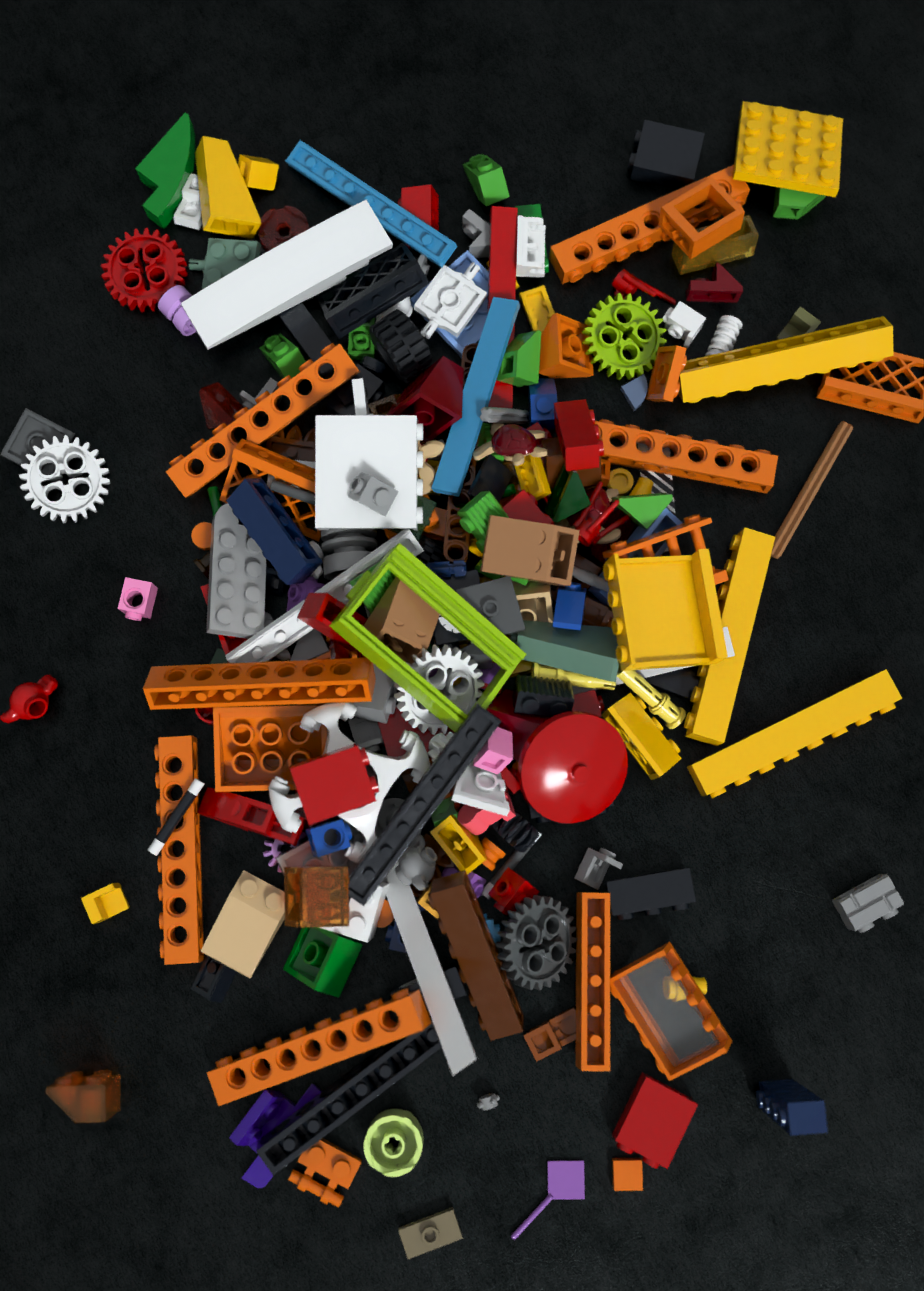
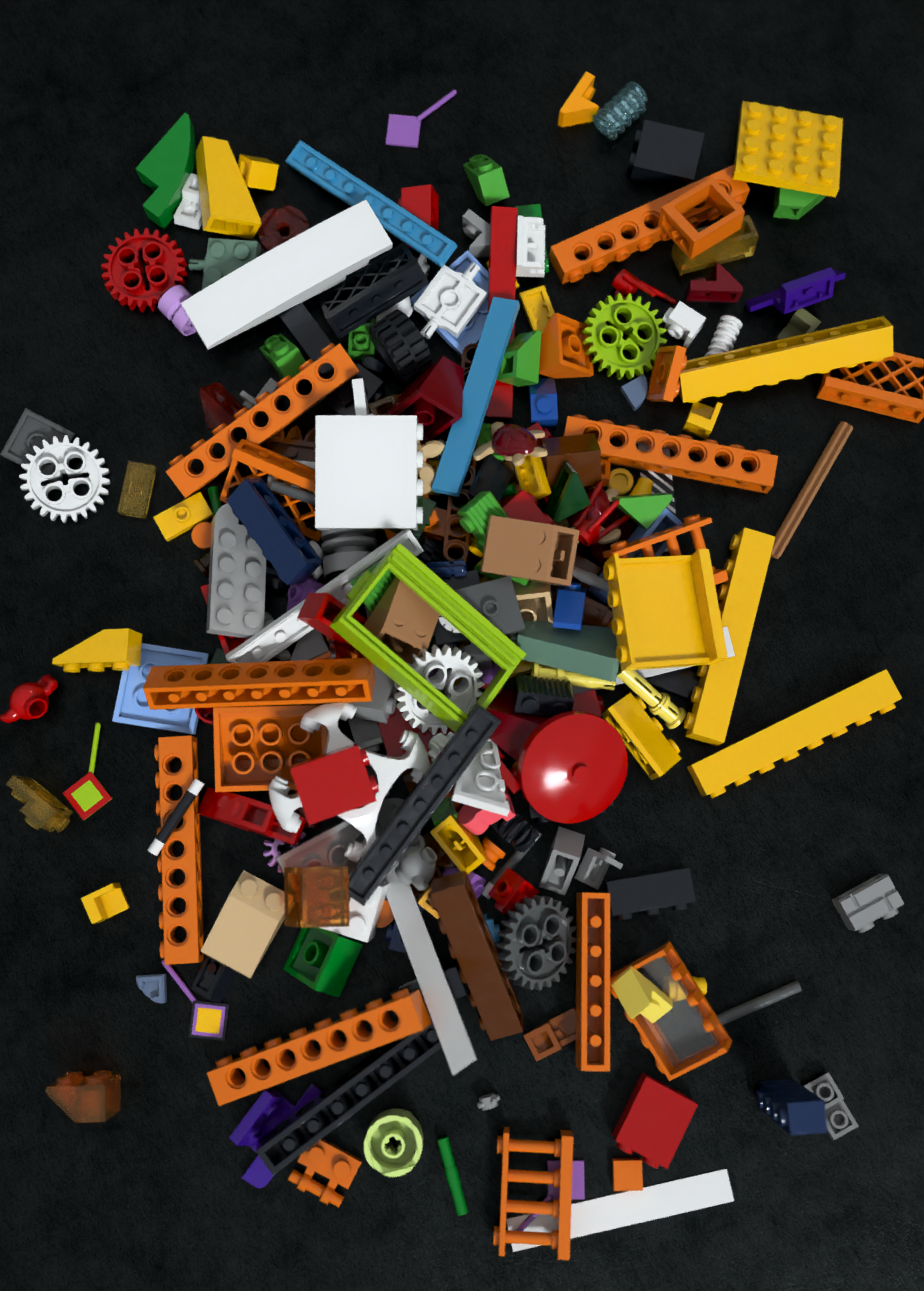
(42, 807): none -> clear yellow plate
(88, 793): none -> piece
(105, 649): none -> yellow slope
(131, 589): bright pink brick -> none
(131, 700): none -> light blue plate
(137, 489): none -> clear yellow plate
(153, 986): none -> sand blue tile
(183, 516): none -> yellow plate
(207, 1018): none -> piece
(316, 837): blue brick -> none
(372, 493): light grey bracket -> none
(405, 130): none -> medium lavender piece
(430, 1233): dark tan plate -> none
(452, 1176): none -> green piece
(496, 752): bright pink brick -> none
(504, 415): light grey axle -> none
(559, 1208): none -> orange fence
(562, 860): none -> light grey slope
(577, 435): red brick -> none
(578, 107): none -> light orange slope
(621, 110): none -> clear light blue piece
(635, 1206): none -> white sticker
(640, 995): none -> light yellow slope
(701, 419): none -> yellow panel
(759, 1002): none -> dark grey bar
(799, 292): none -> dark purple plate
(837, 1113): none -> light grey slope

